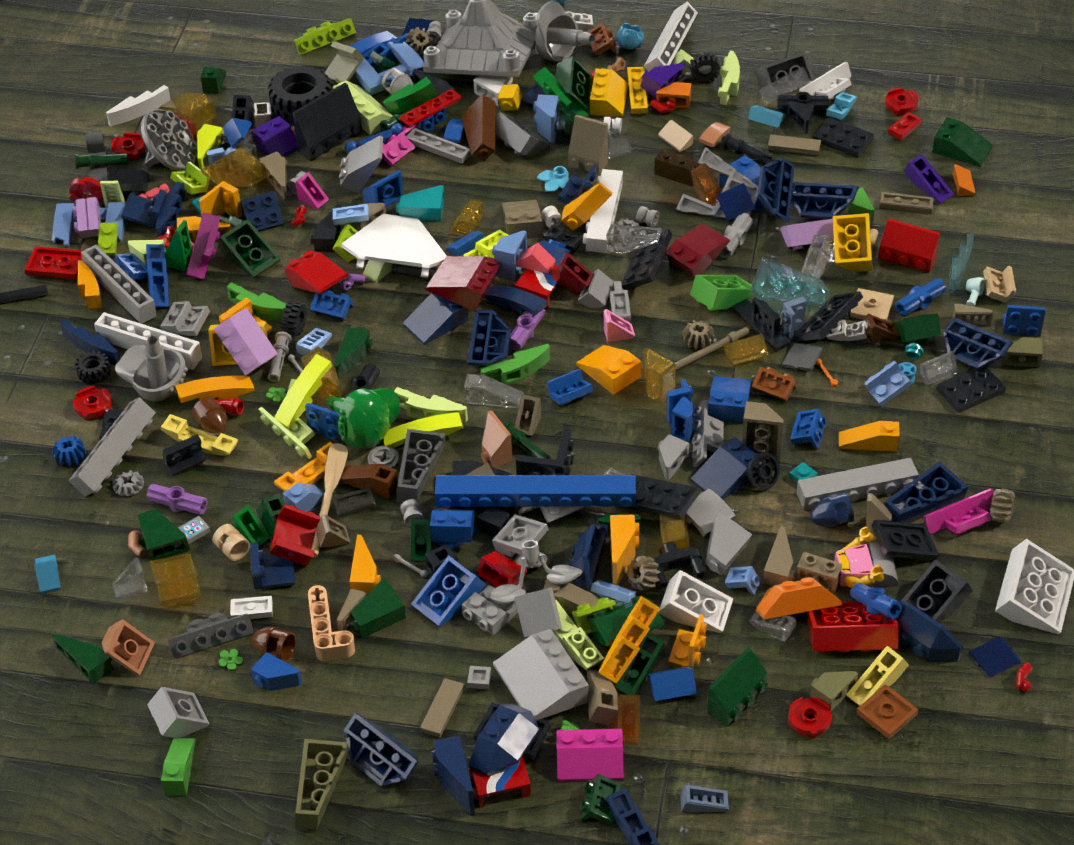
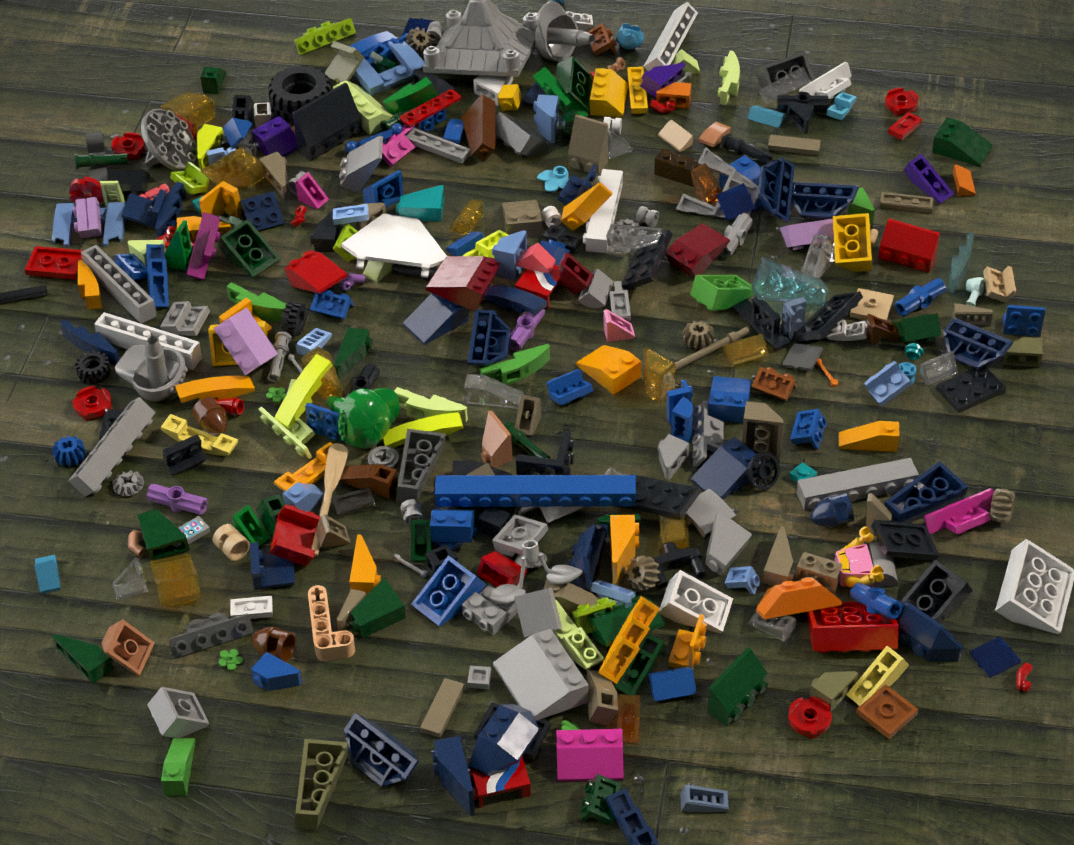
(108, 238): lime plate -> none
(137, 107): white slope -> none
(399, 82): light grey helmet -> none
(701, 60): black tyre -> none
(843, 137): black plate -> none

